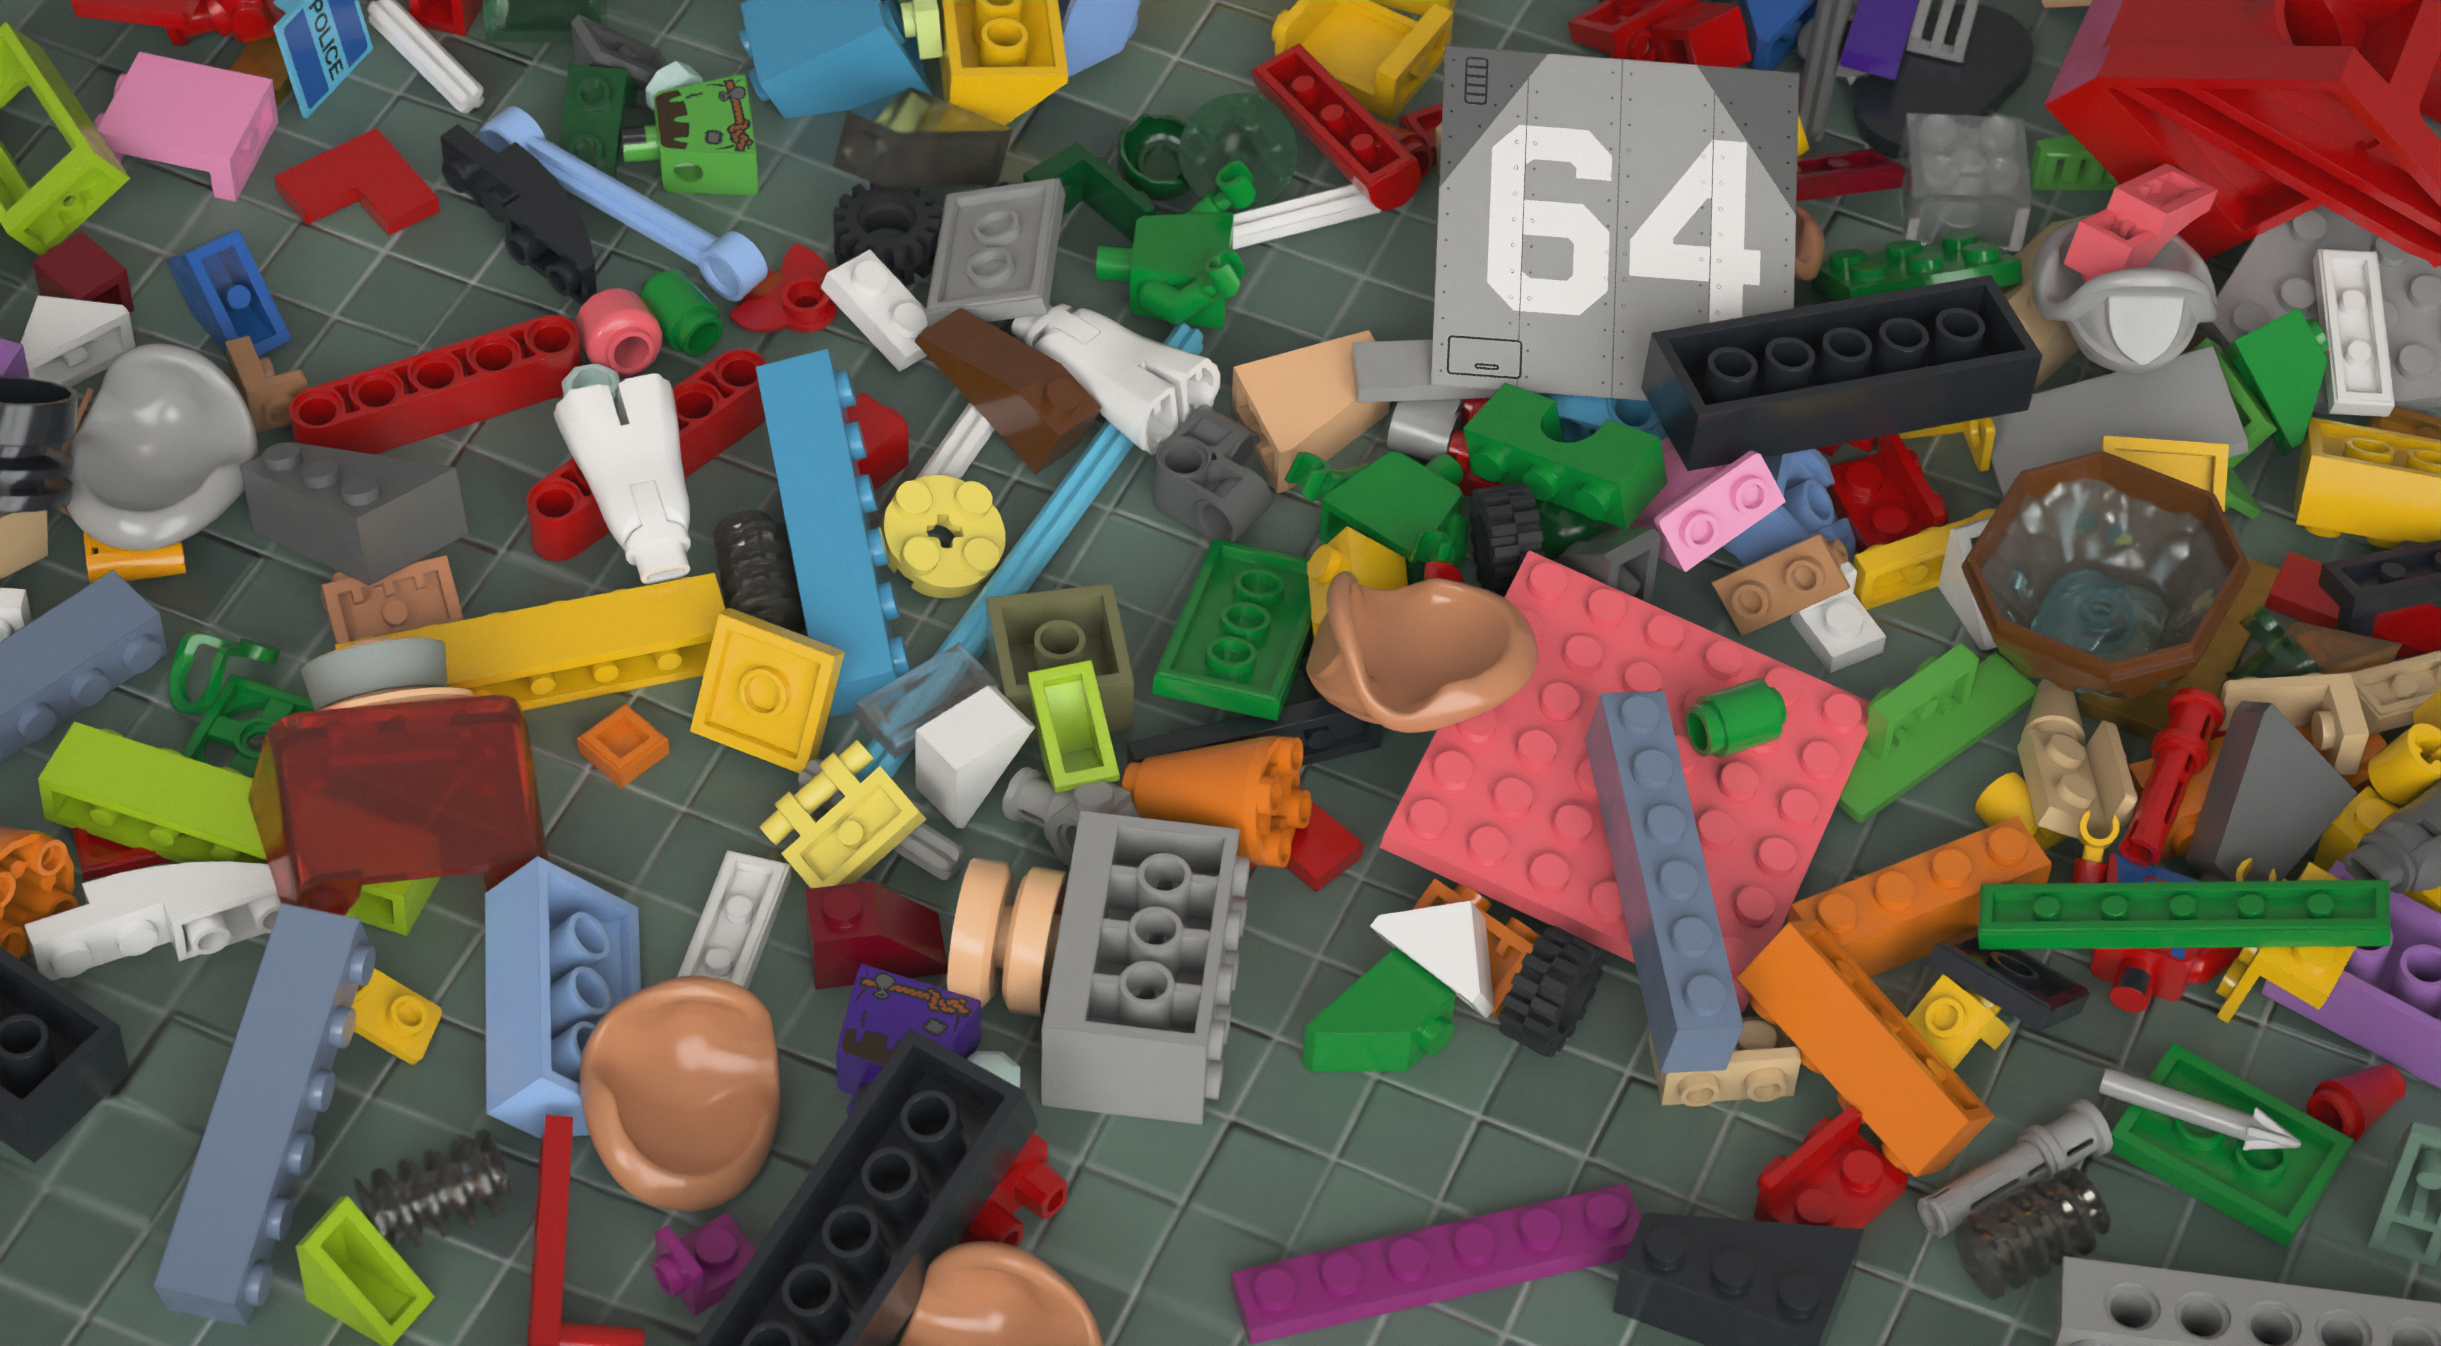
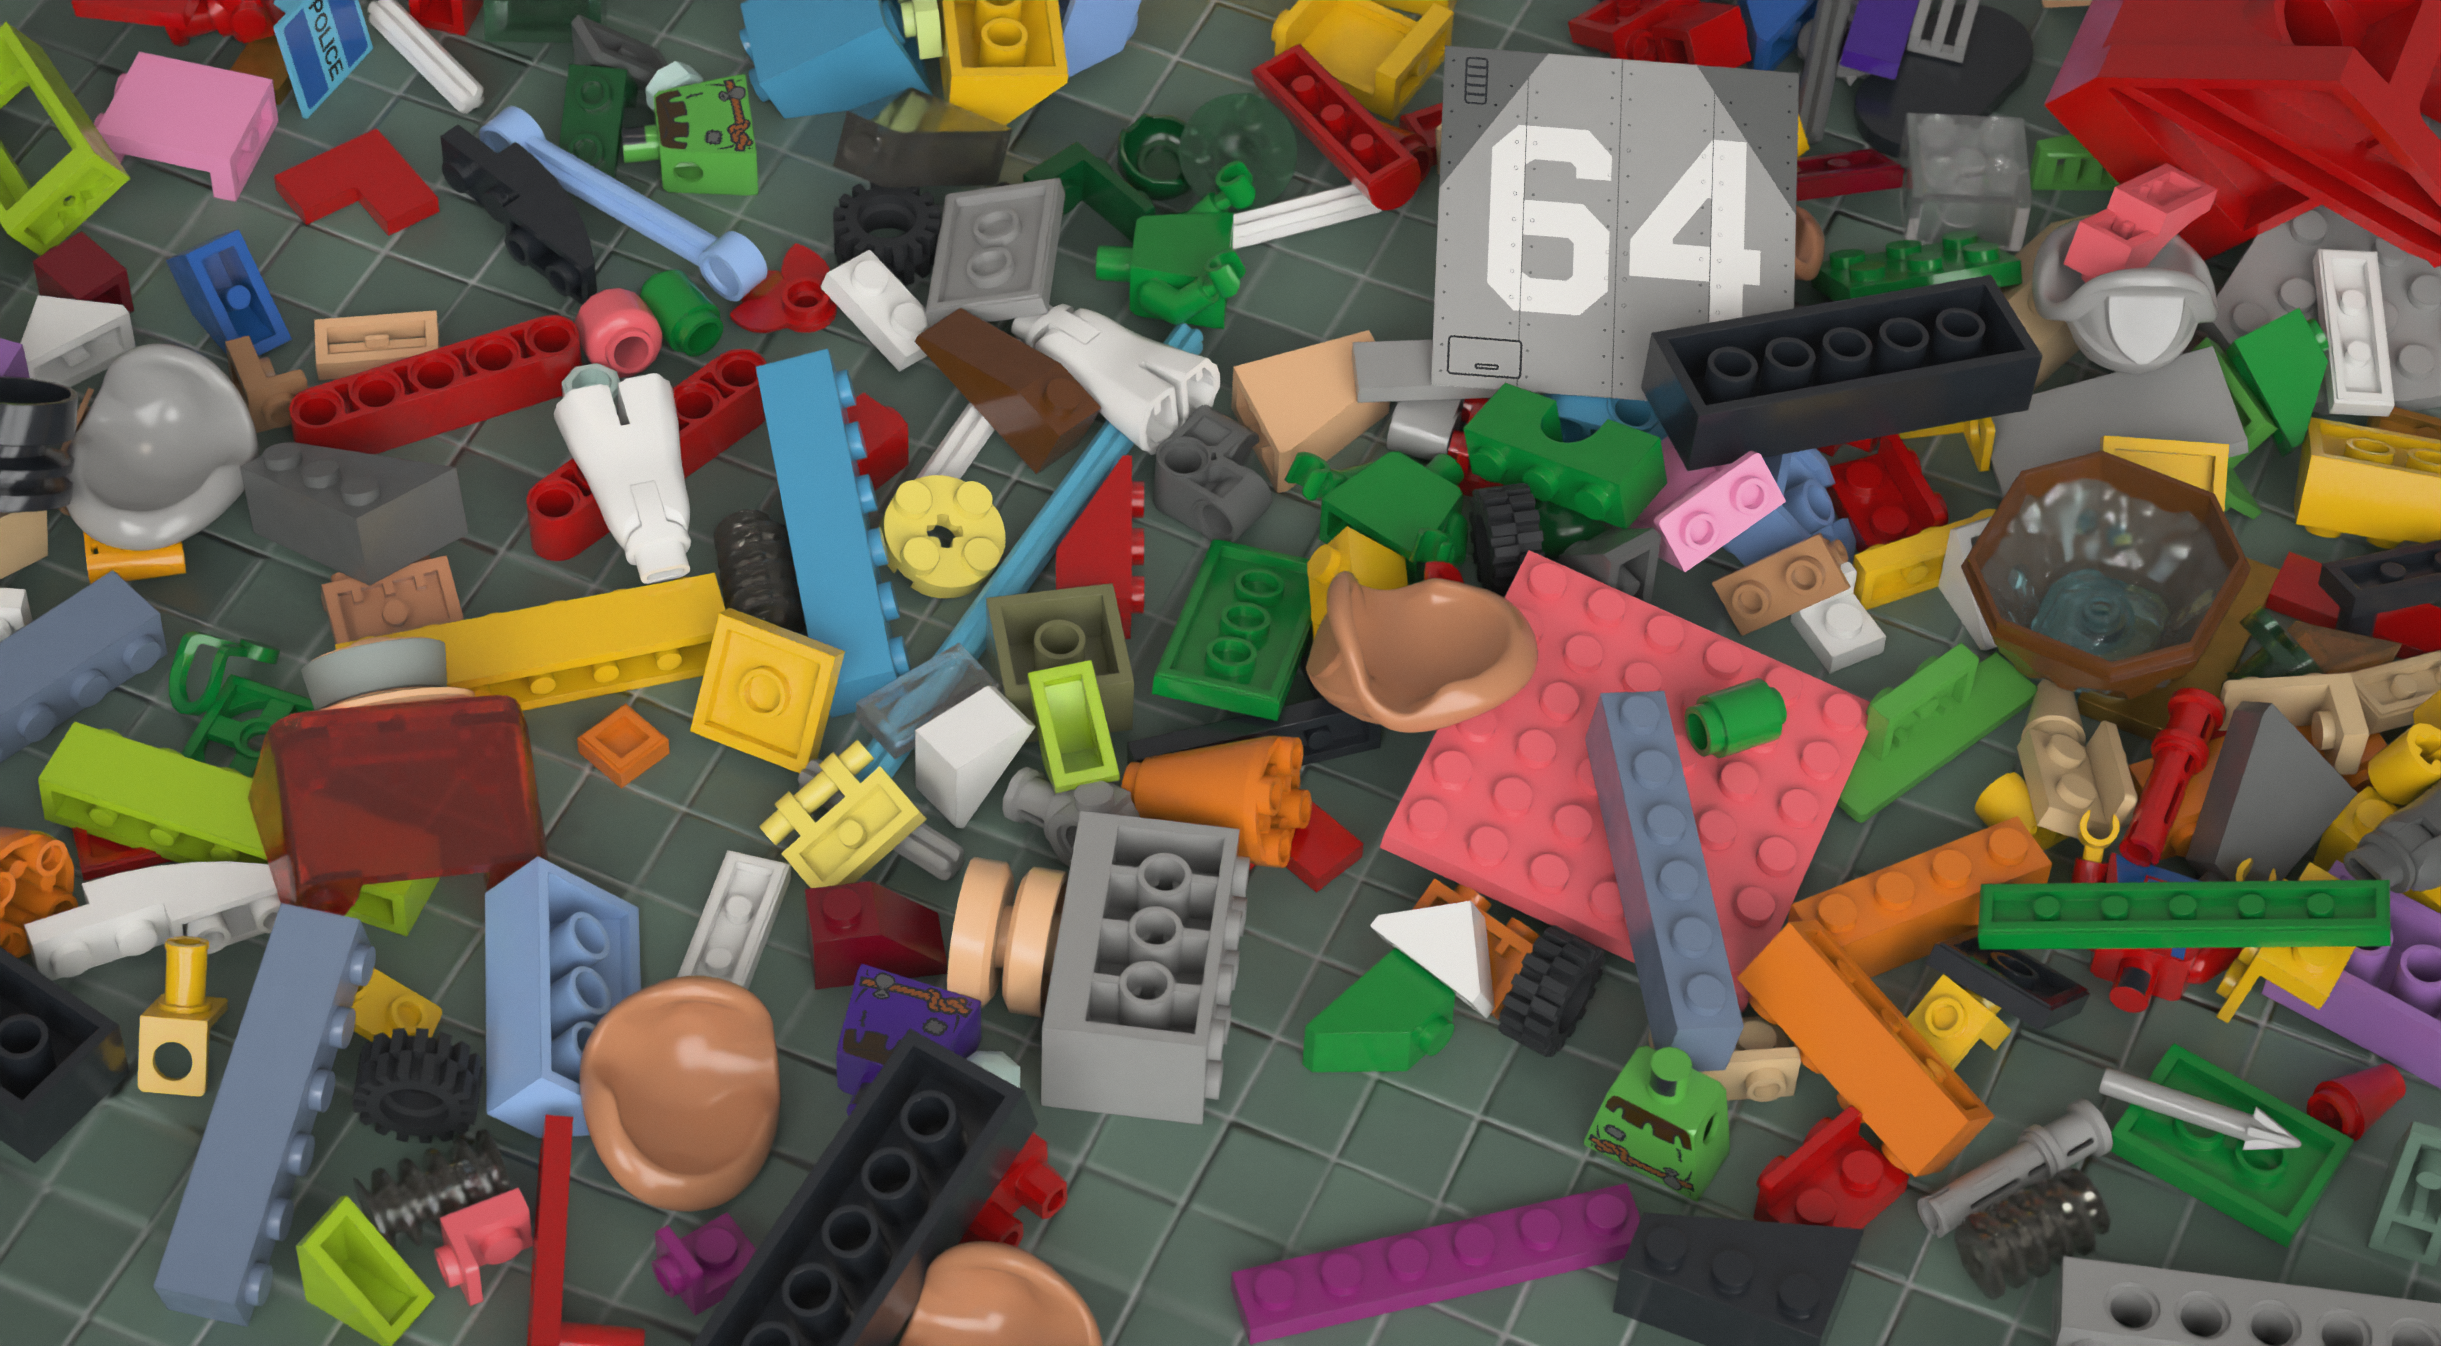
(180, 1017): none -> yellow bracket
(346, 359): none -> light nougat tile
(418, 1085): none -> black tyre
(481, 1236): none -> coral bracket
(1105, 545): none -> red slope
(1664, 1121): none -> bright green torso

